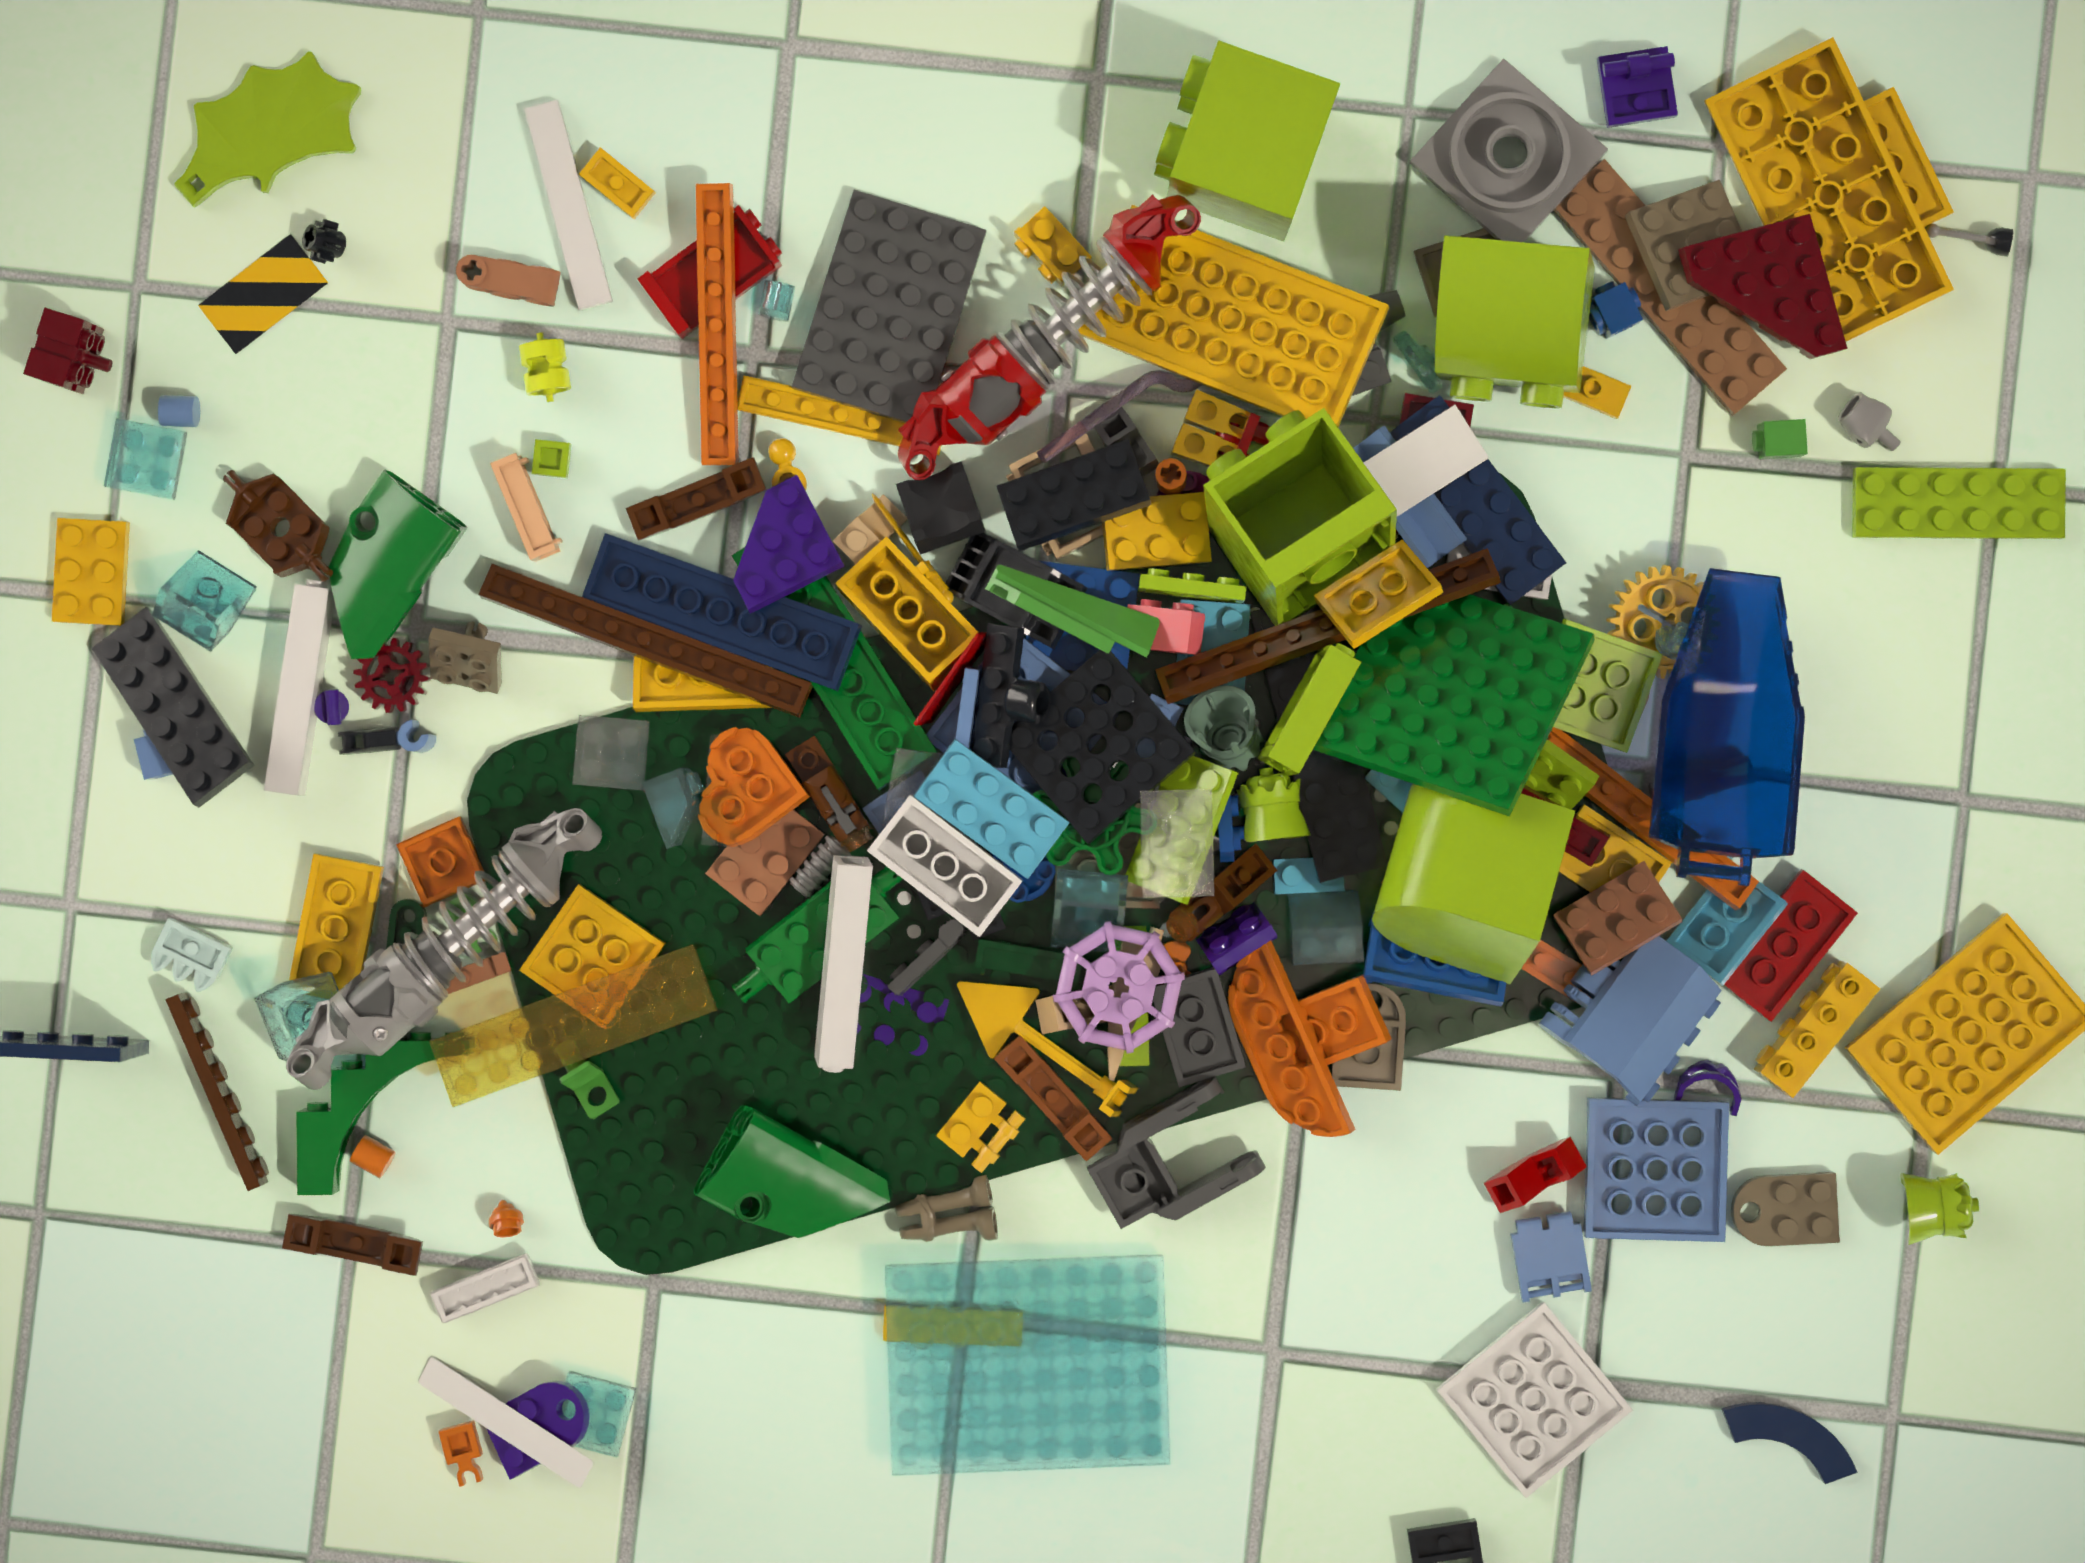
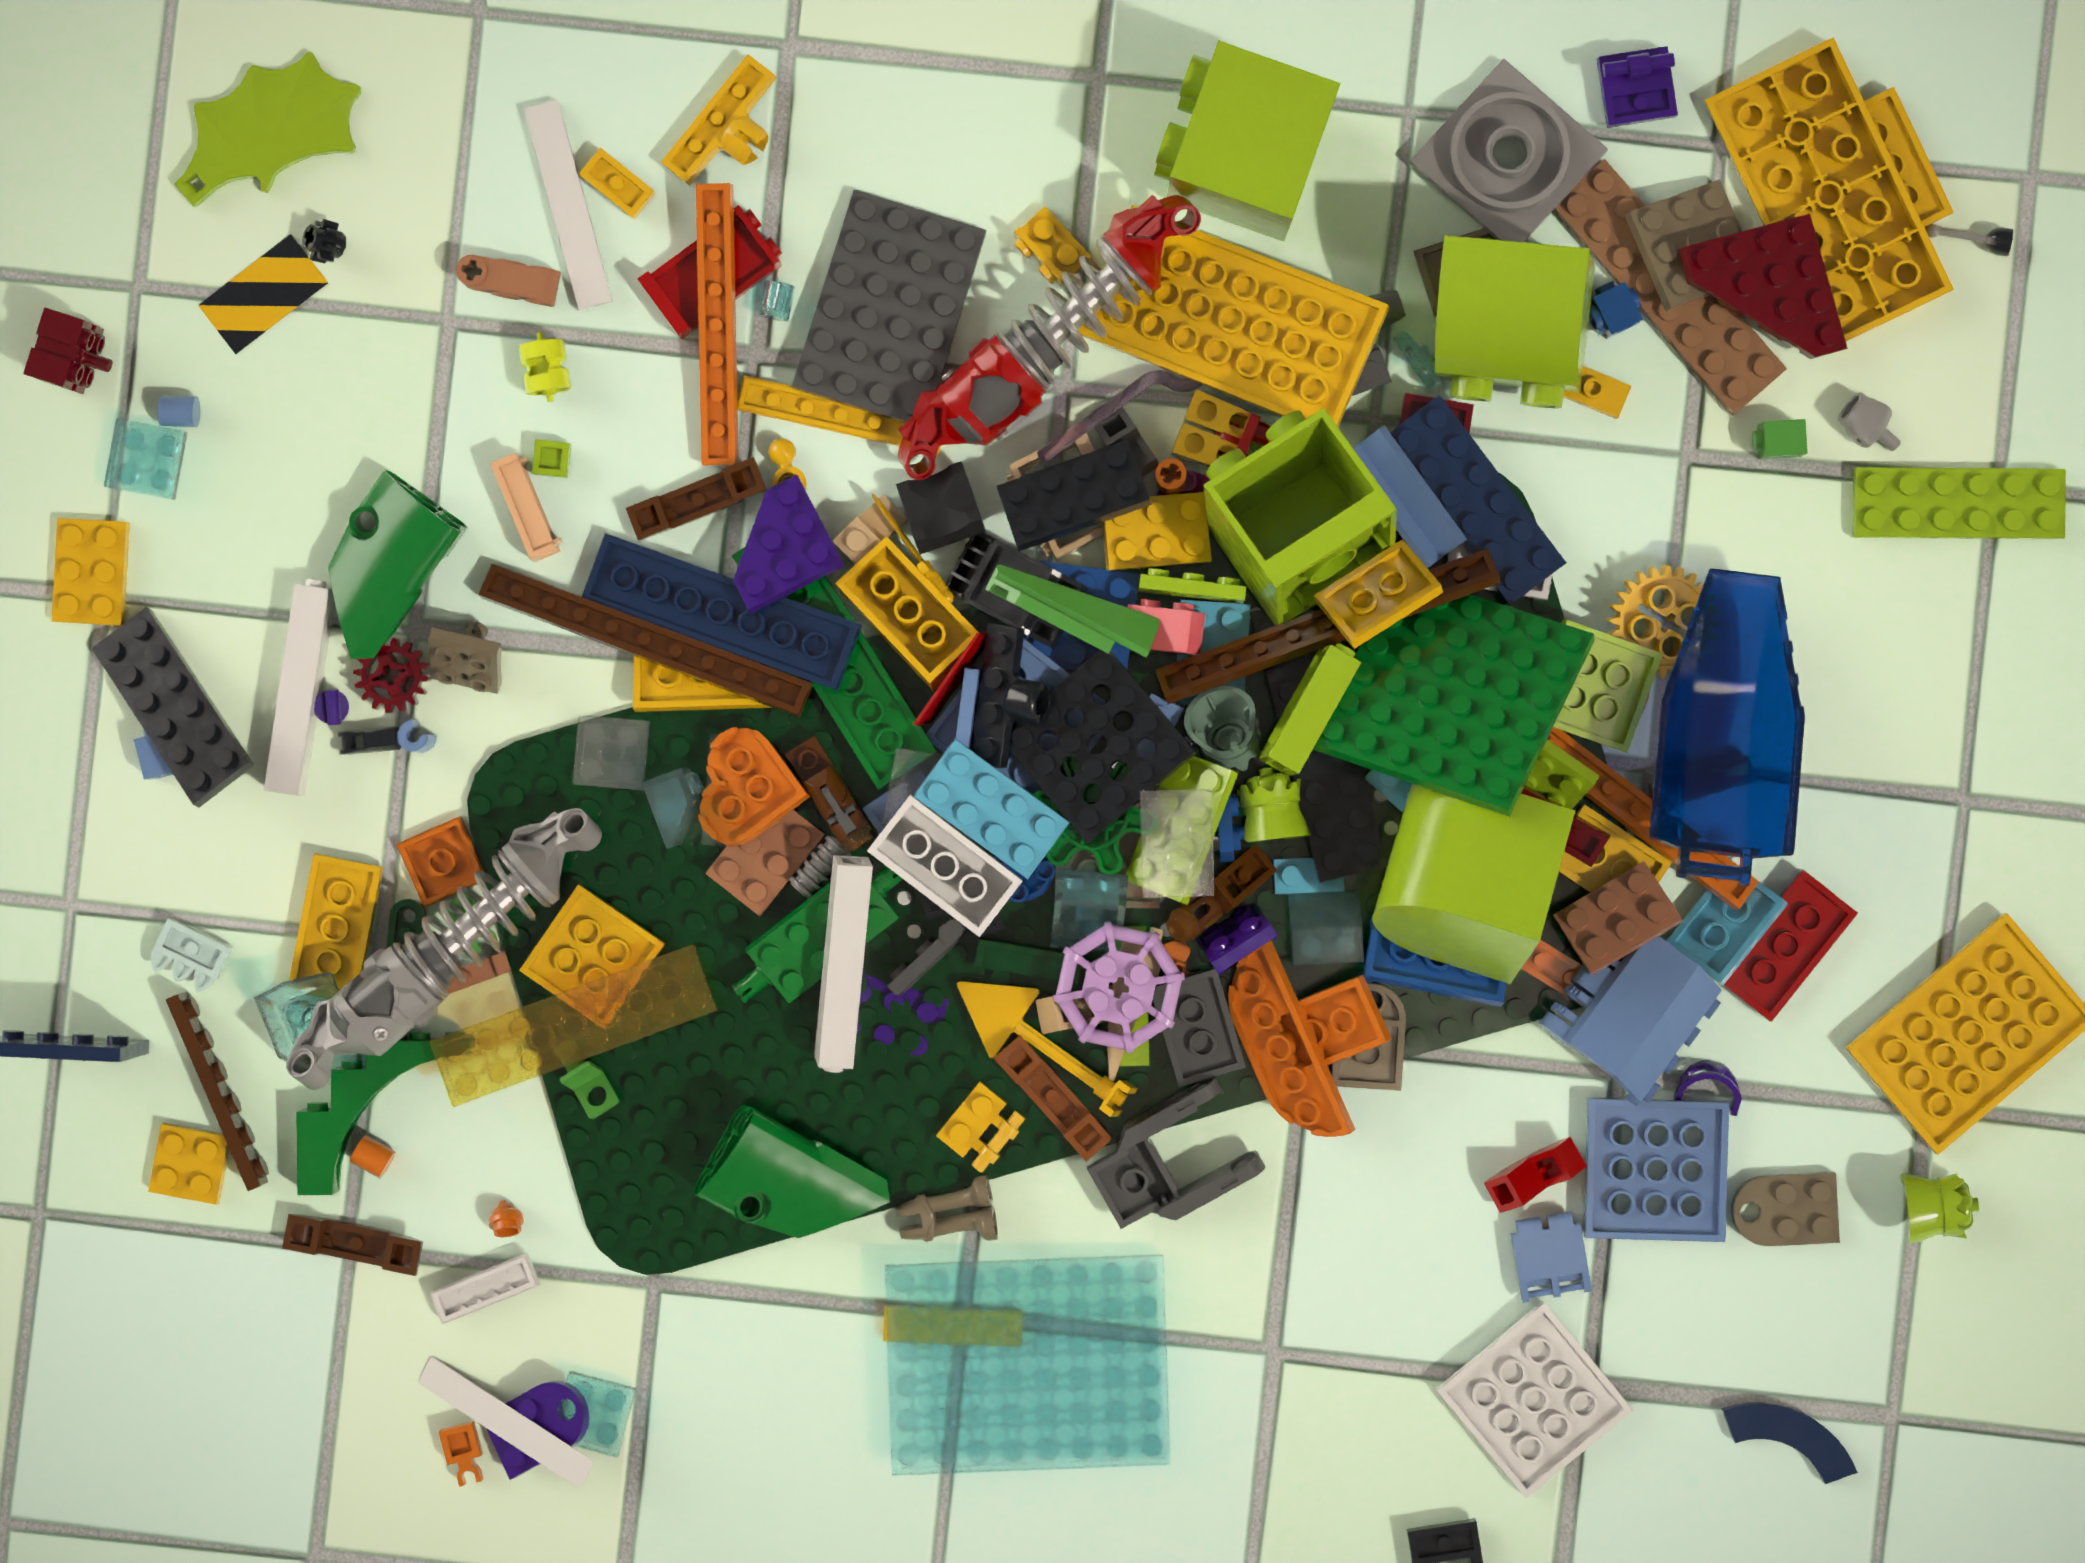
(189, 1163): none -> yellow plate
(203, 600): clear light blue slope -> none
(258, 510): reddish brown plate -> none
(724, 124): none -> yellow plate
(1426, 459): white sticker -> none
(1669, 640): clear light blue plate -> none
(1816, 1027): yellow brick -> none

